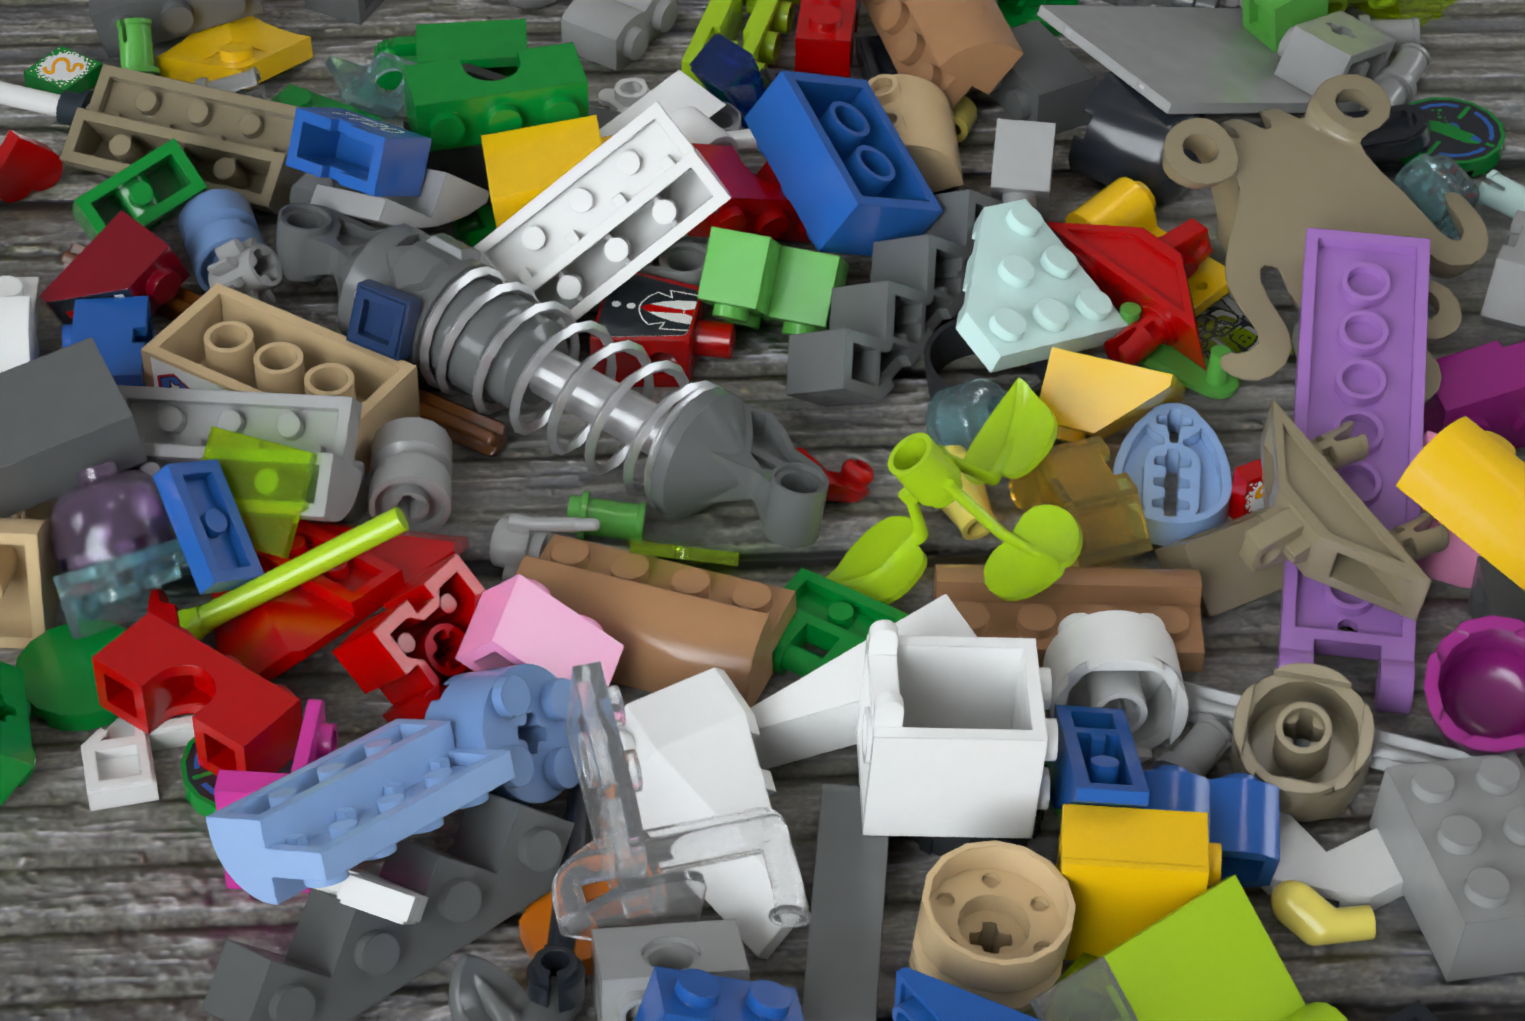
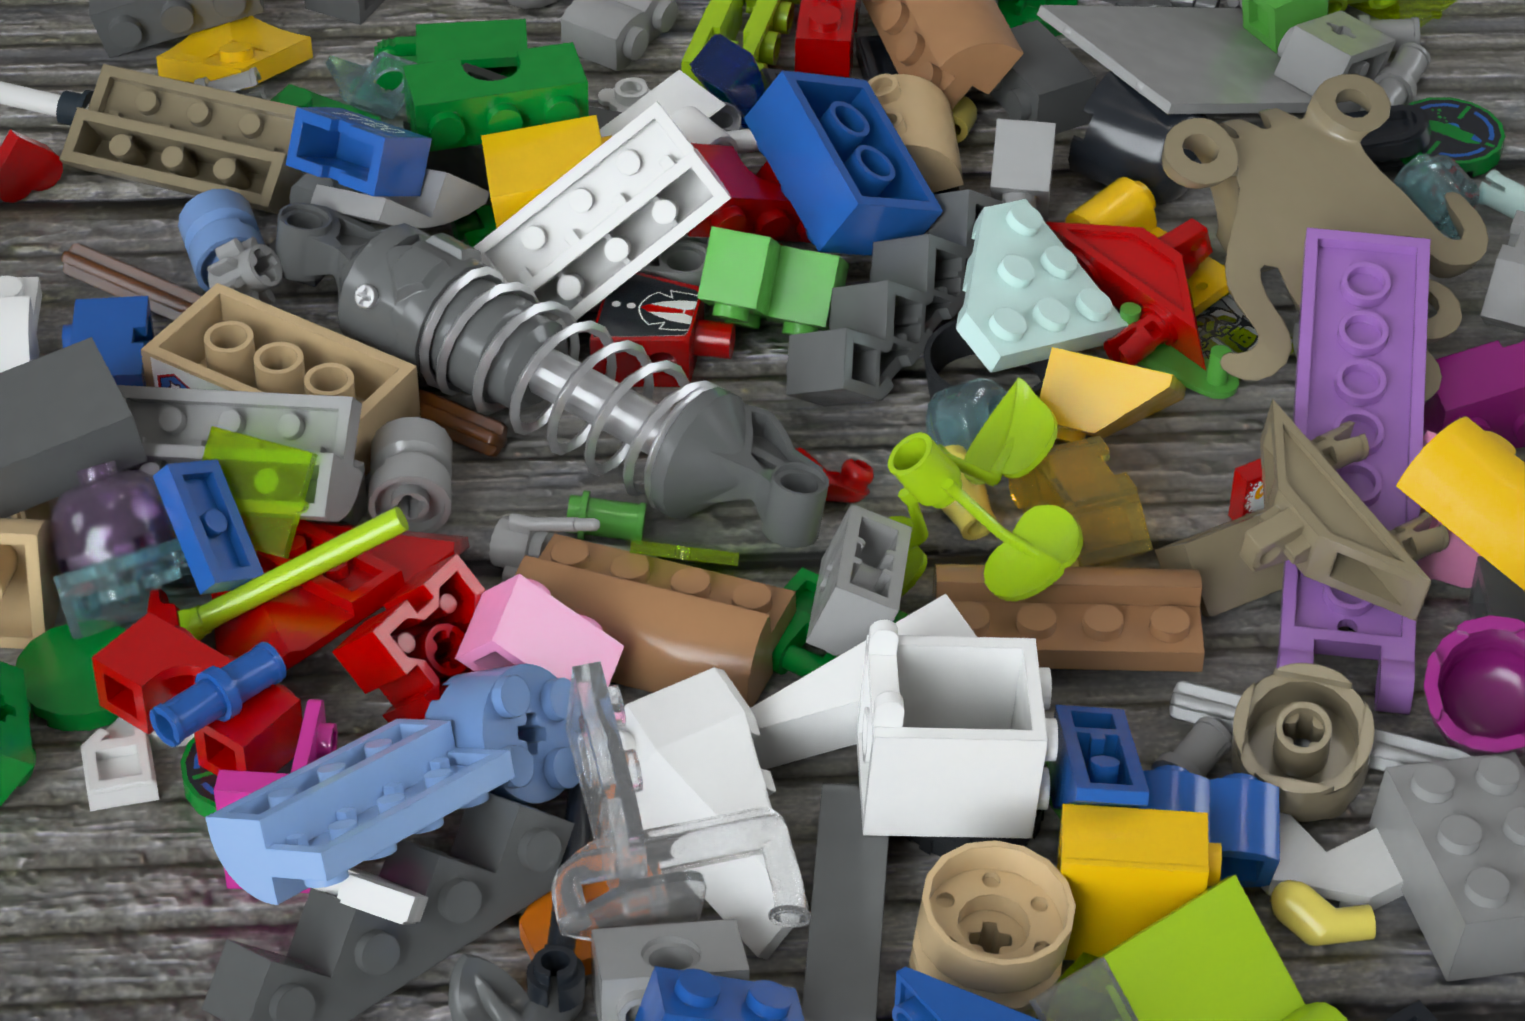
(63, 71): tile -> none
(117, 263): dark red slope -> none
(136, 45): bright green pin -> none
(146, 190): green brick -> none
(217, 694): none -> blue pin
(383, 319): dark blue tile -> none
(858, 580): none -> light grey brick
(1121, 664): white brick -> none
(1196, 458): light blue piece -> none

